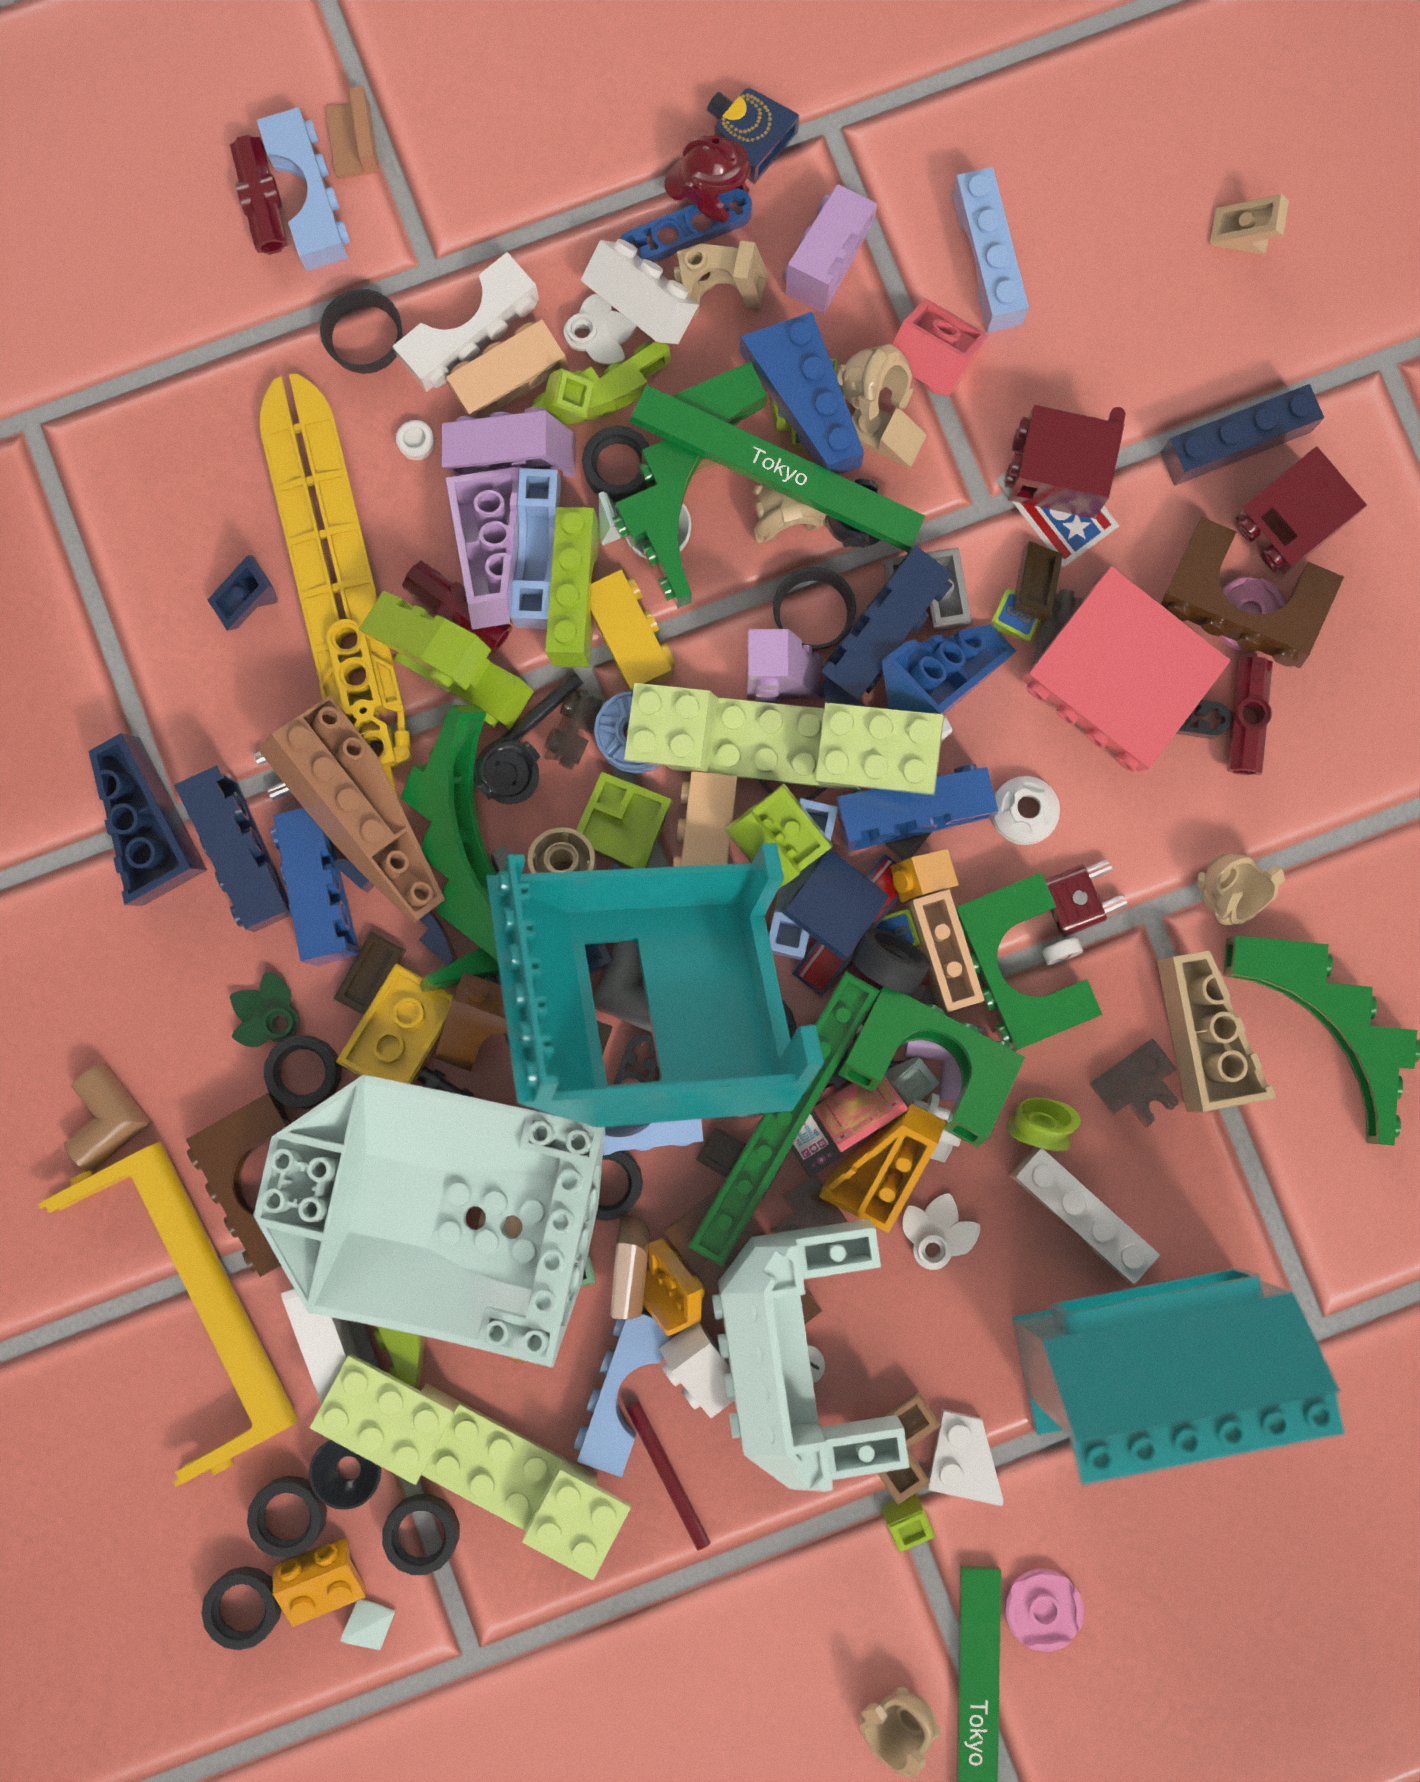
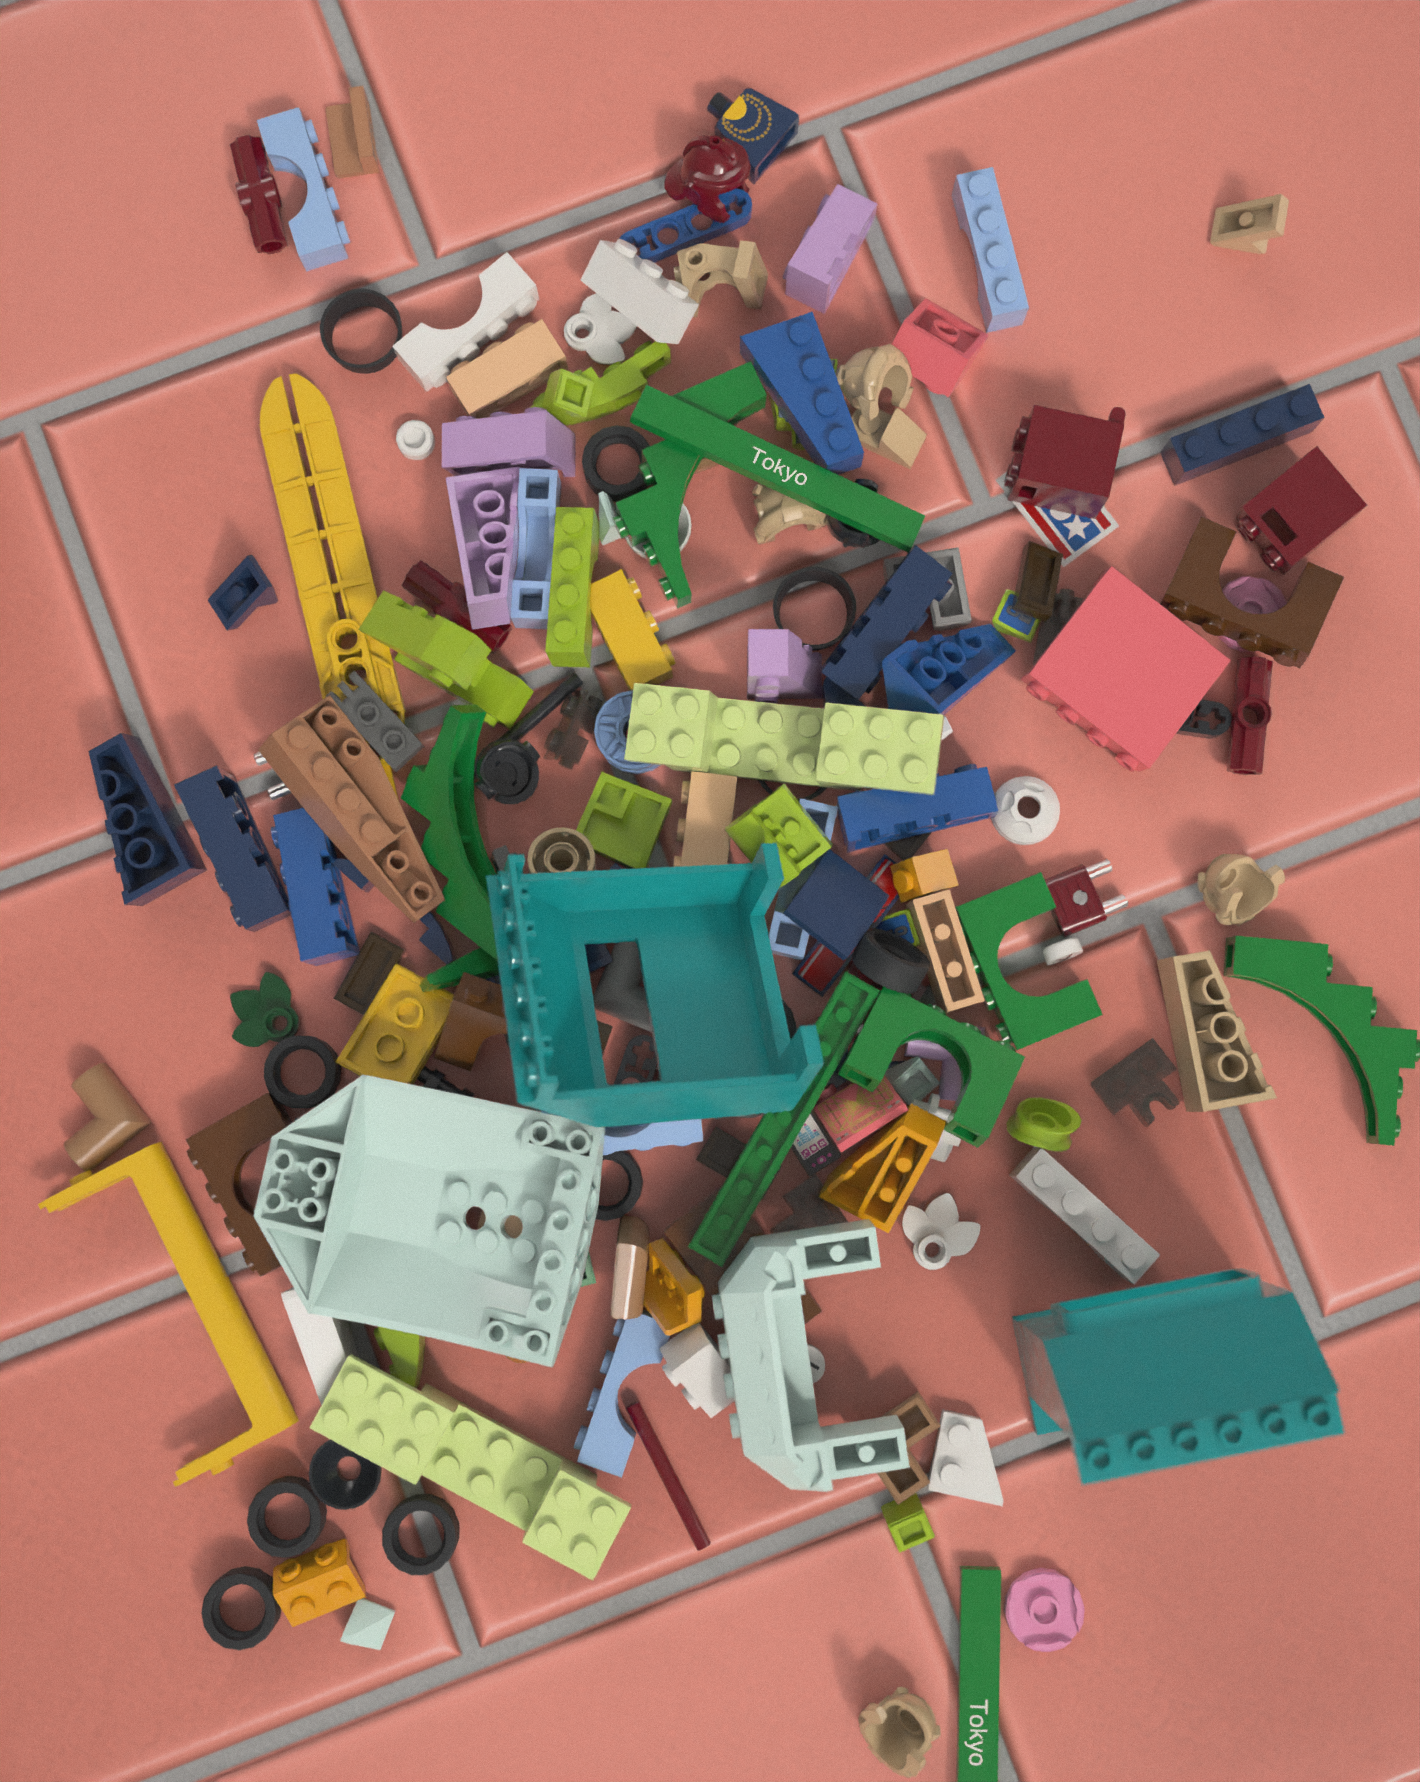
(377, 723): none -> dark grey hinge

